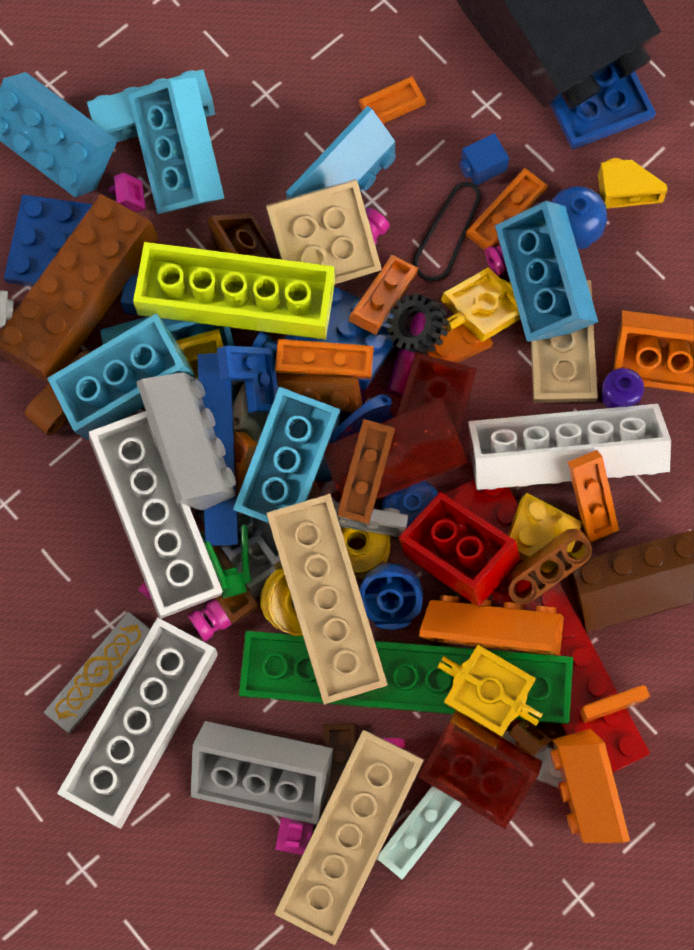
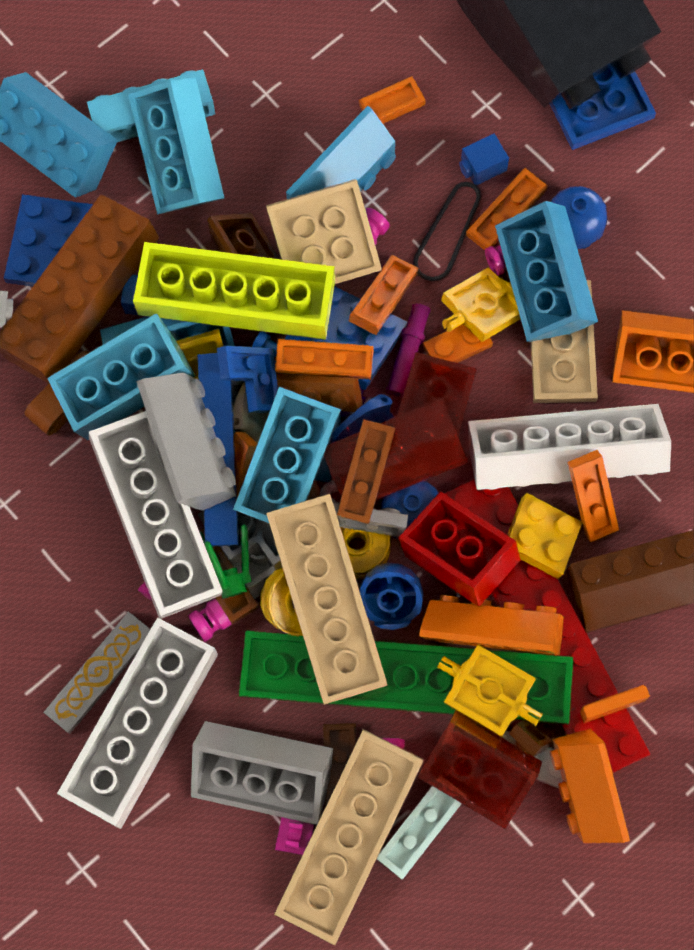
(128, 192): dark pink tile -> none
(433, 326): black tyre -> none
(543, 581): dark orange beam -> none
(622, 388): dark purple head -> none
(628, 184): yellow slope -> none

